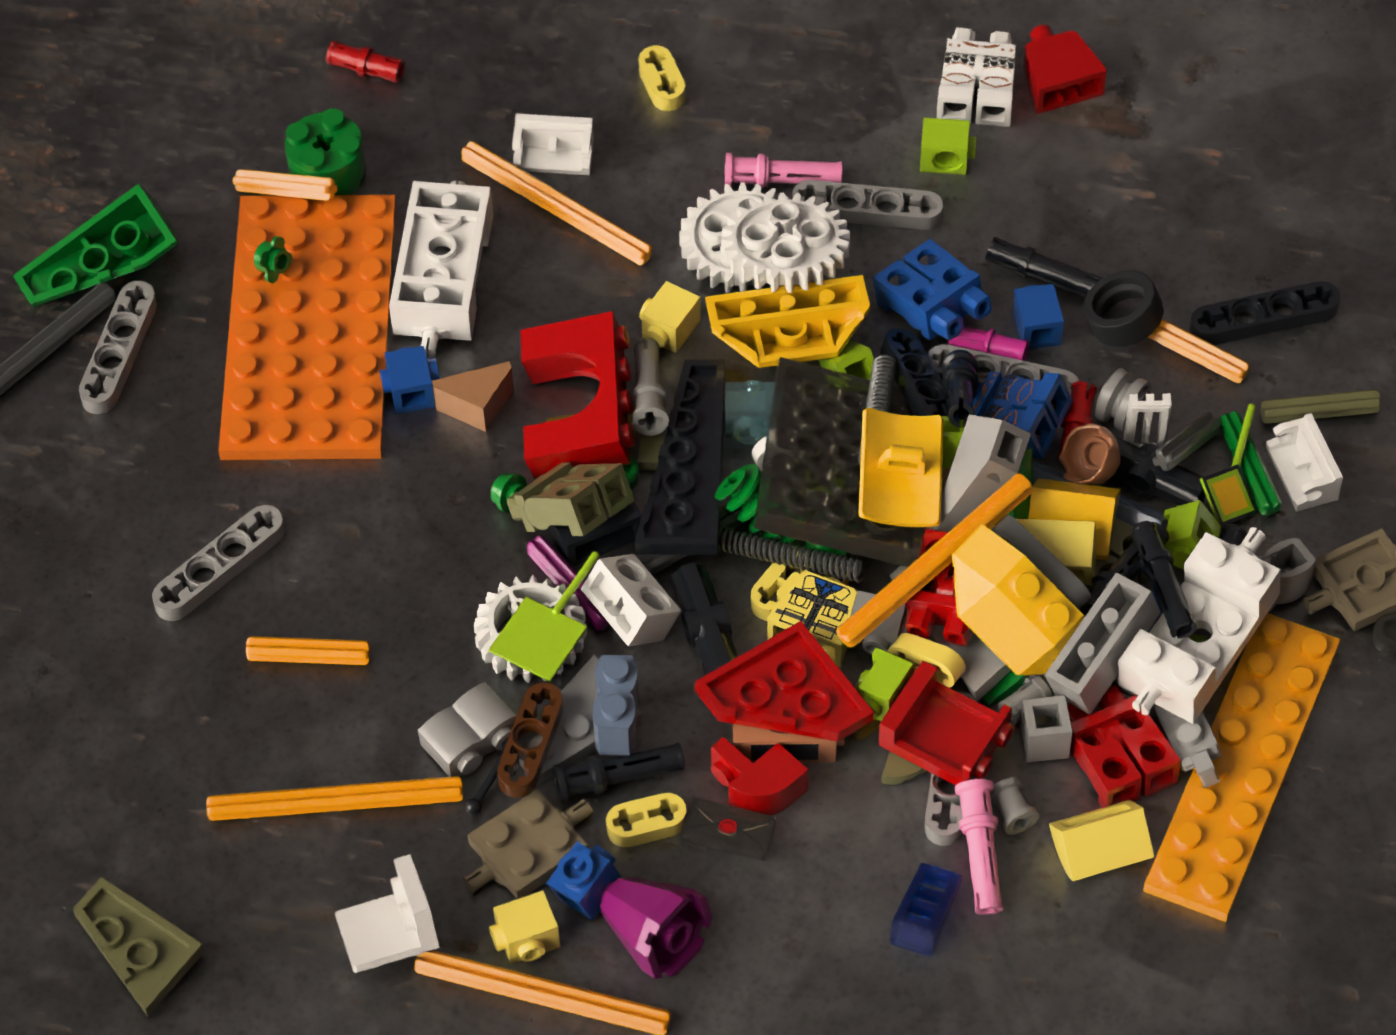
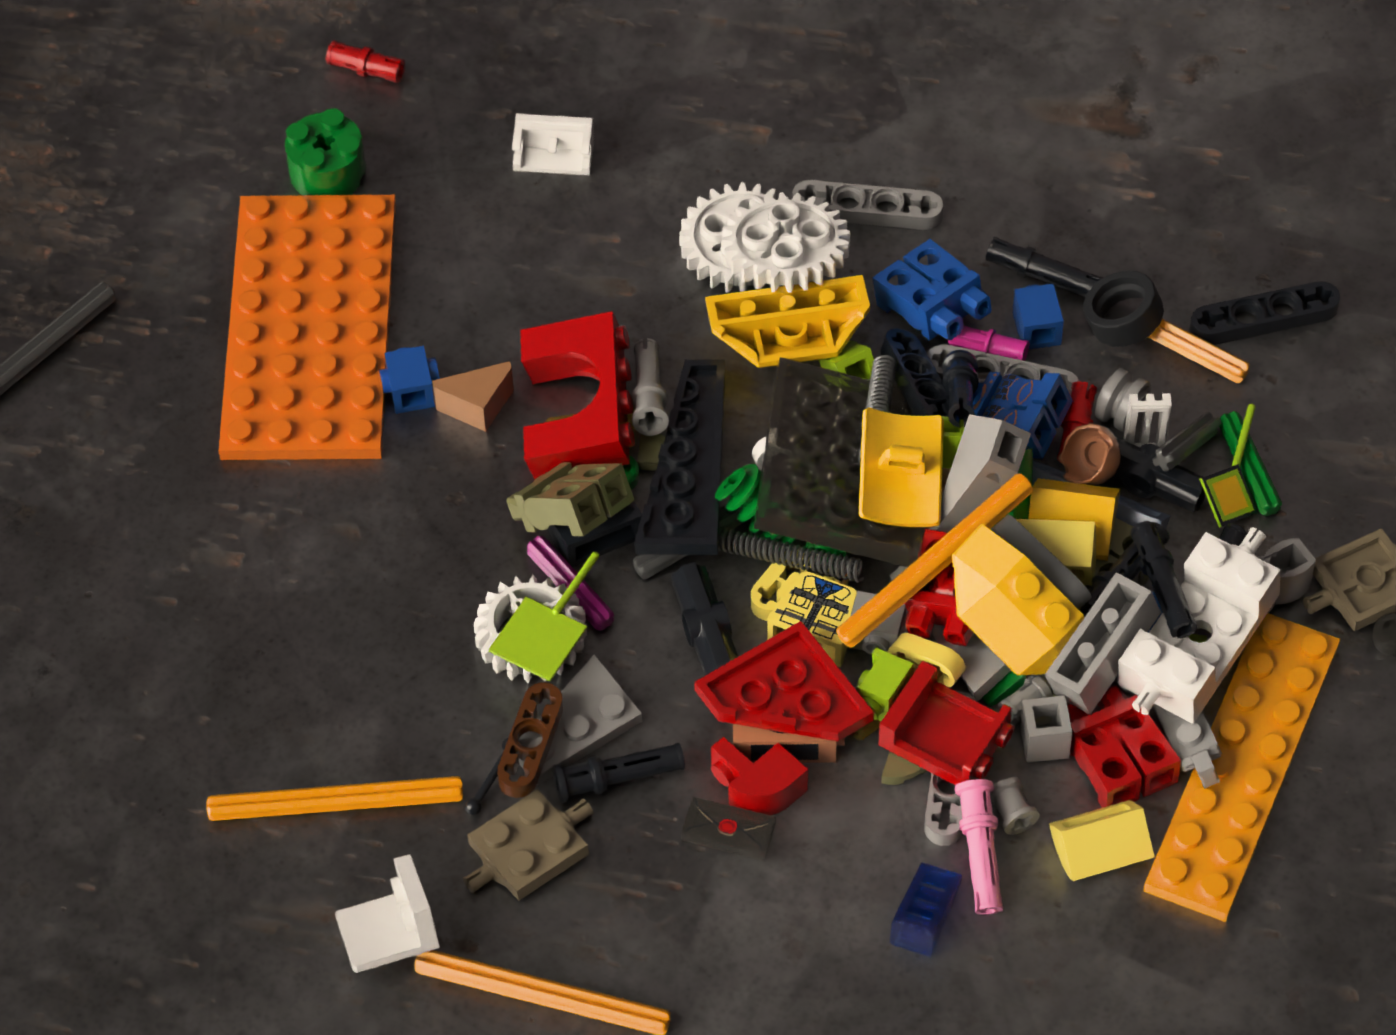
(109, 245): green wedge -> none
(121, 347): light grey beam -> none
(137, 943): olive wing -> none
(213, 558): light grey beam -> none
(272, 258): green plate -> none
(285, 184): light orange axle -> none
(308, 650): light orange axle -> none
(434, 292): white brick -> none
(467, 730): light grey brick -> none
(504, 487): green plate -> none
(525, 928): light yellow brick -> none
(557, 203): light orange axle -> none
(582, 878): blue brick -> none
(615, 705): sand blue brick -> none
(631, 599): white brick -> none
(646, 820): light yellow beam -> none
(656, 922): magenta cone -> none
(668, 76): light yellow beam -> none
(670, 316): light yellow brick -> none
(747, 410): clear light blue brick -> none
(764, 171): bright pink pin -> none
(946, 146): lime brick -> none
(981, 66): white hips -> none
(1061, 69): red torso -> none
(1186, 528): lime brick -> none
(1304, 463): white hinge -> none
(1321, 406): olive axle -> none

